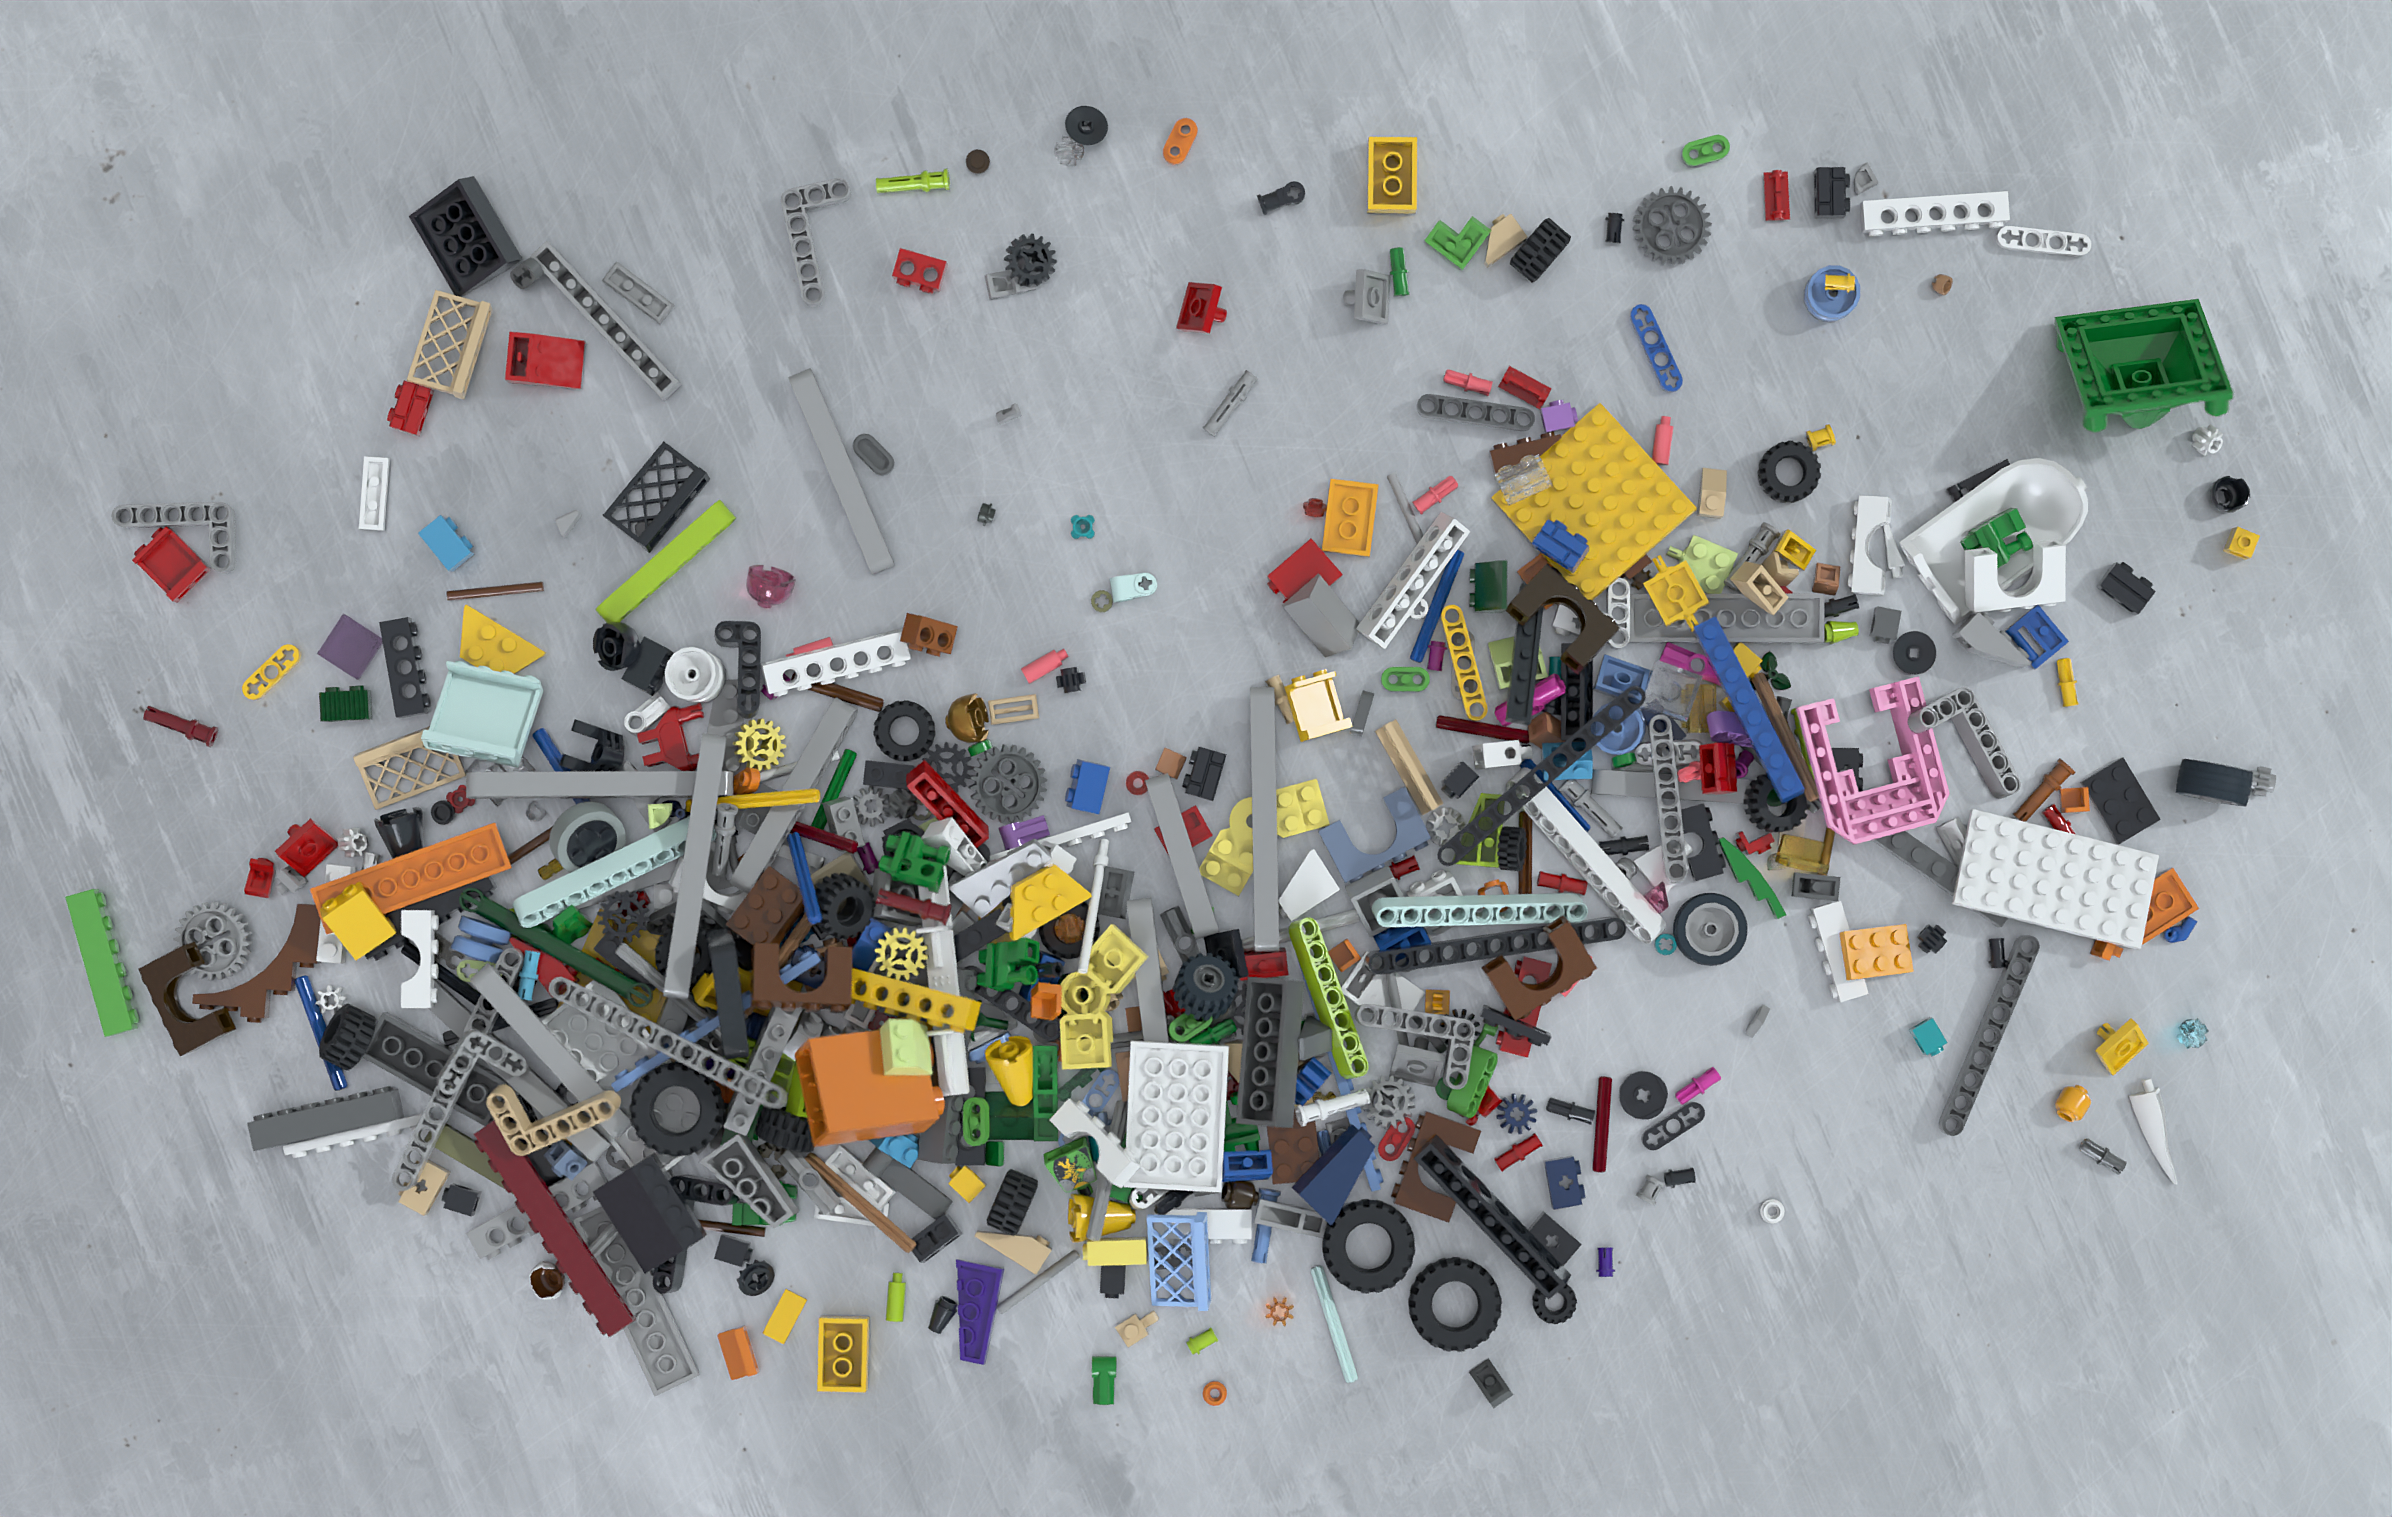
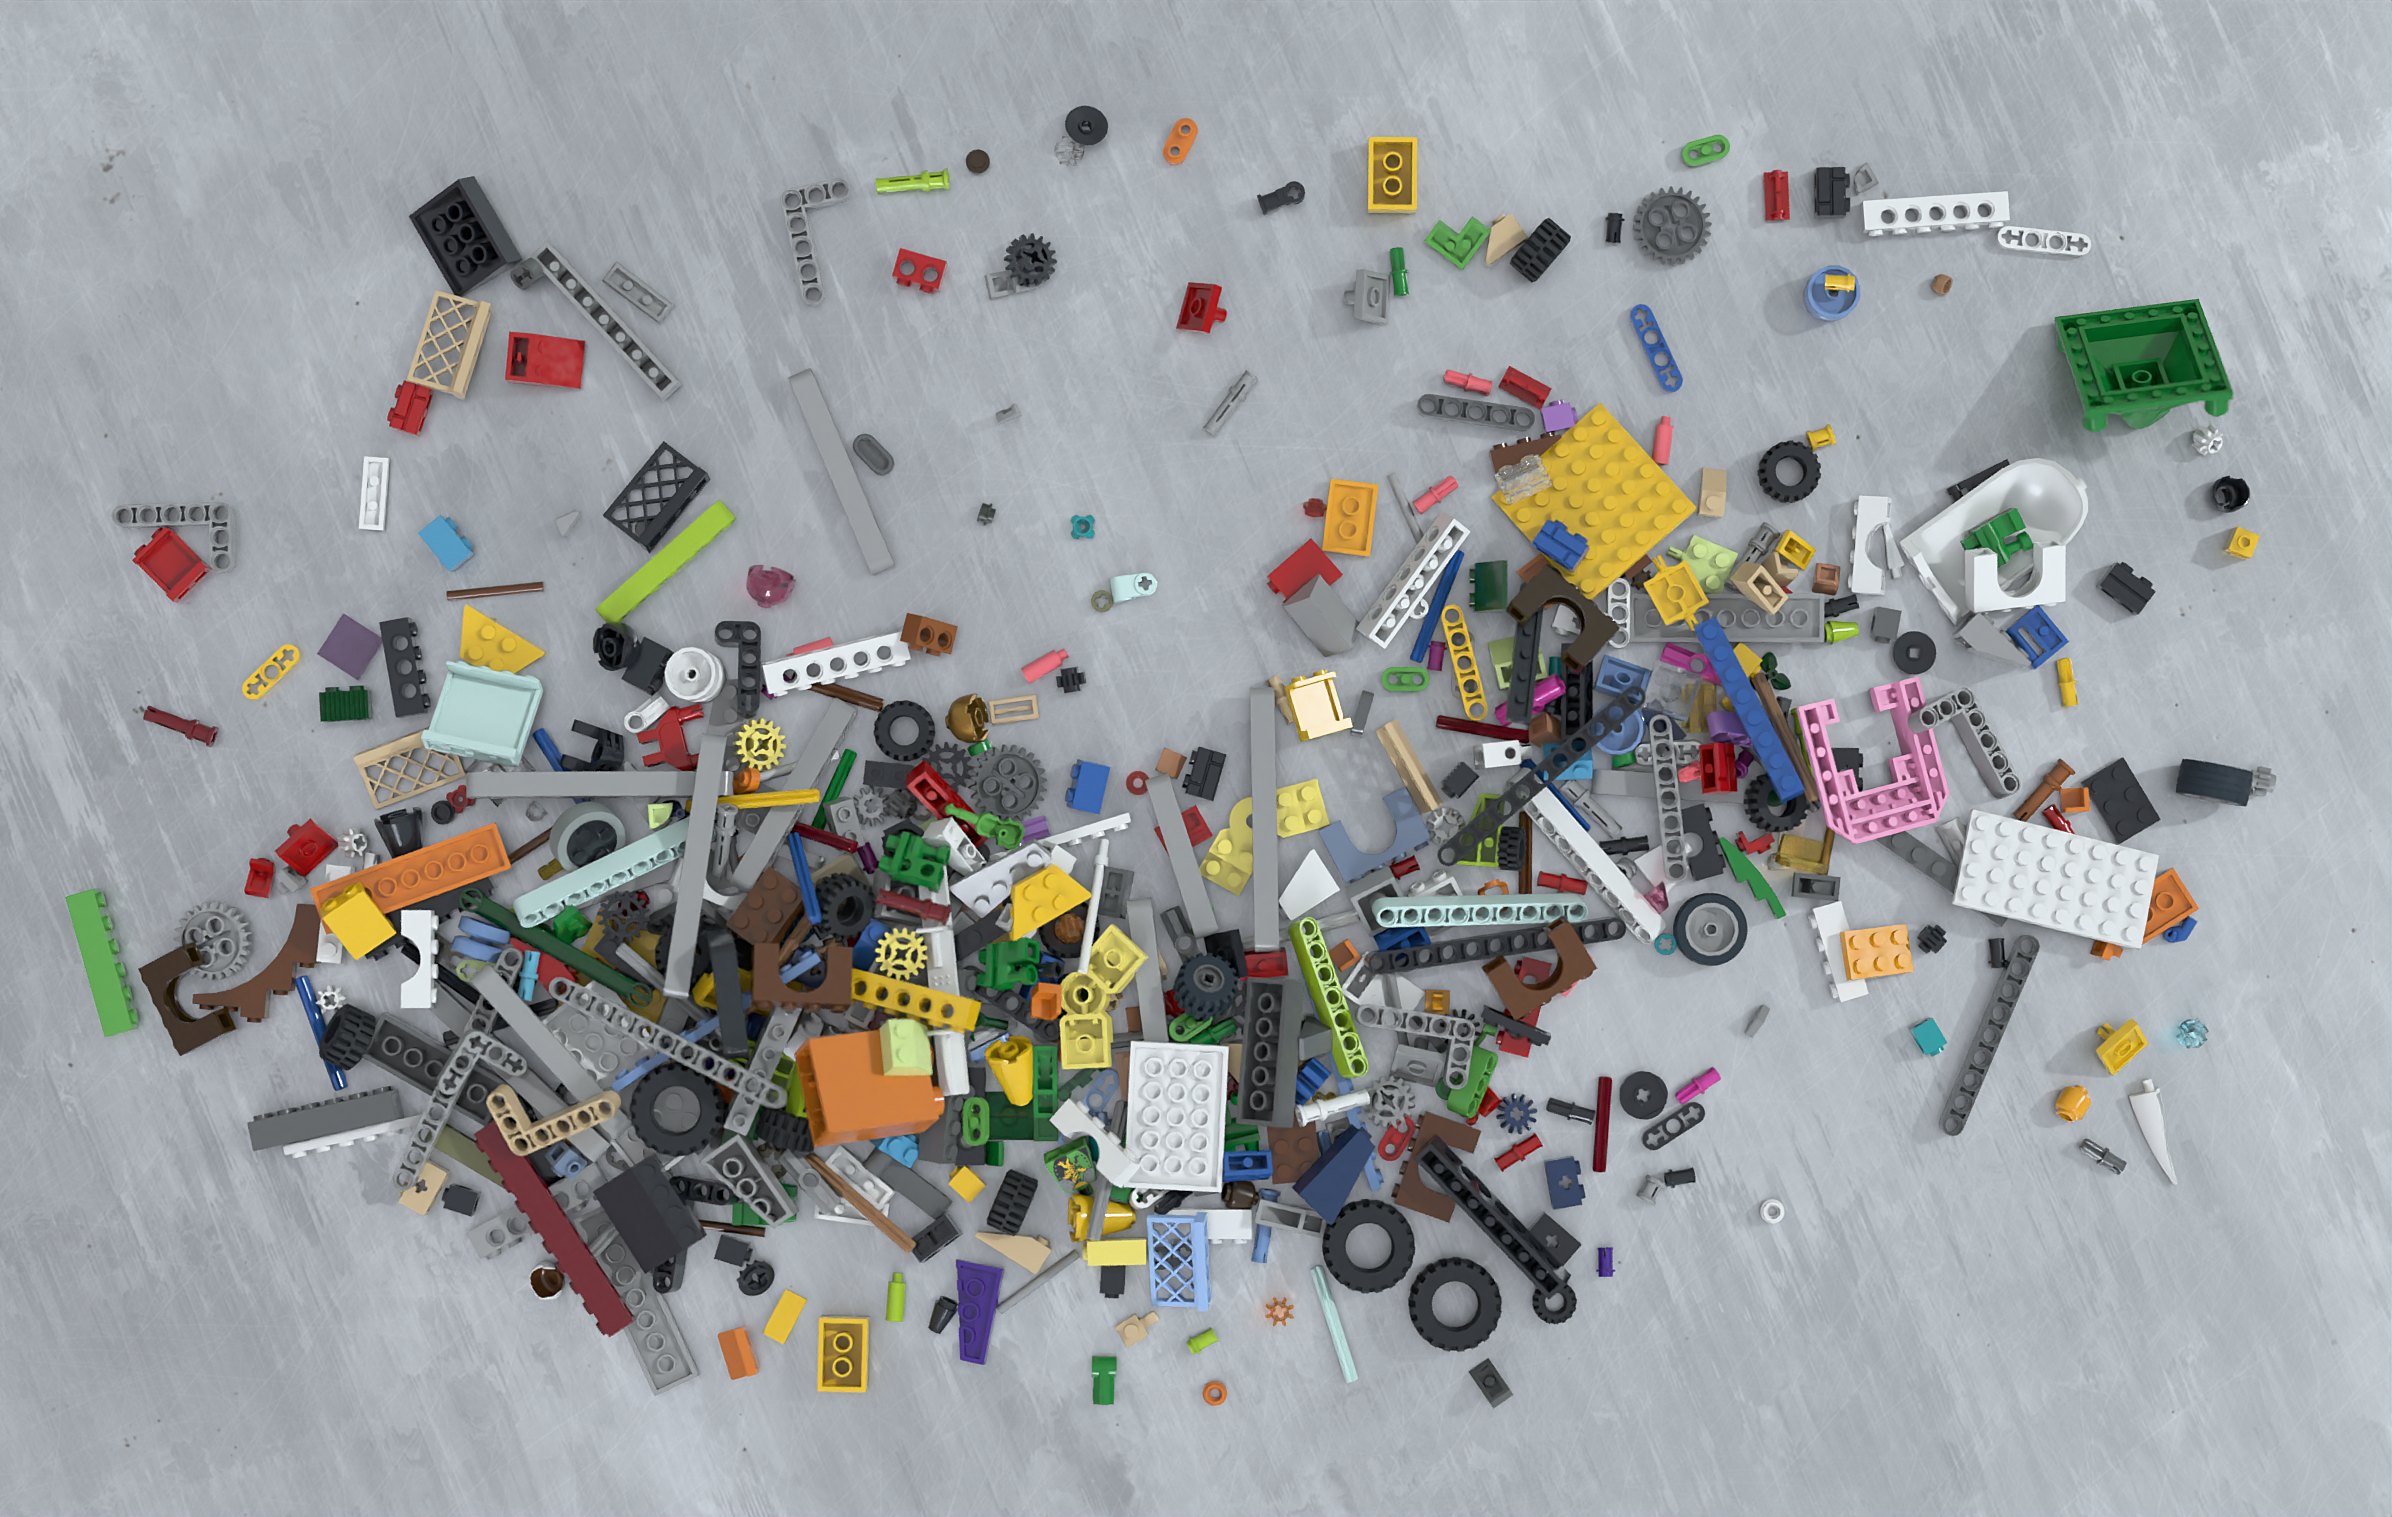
(1007, 832): none -> bright green piece

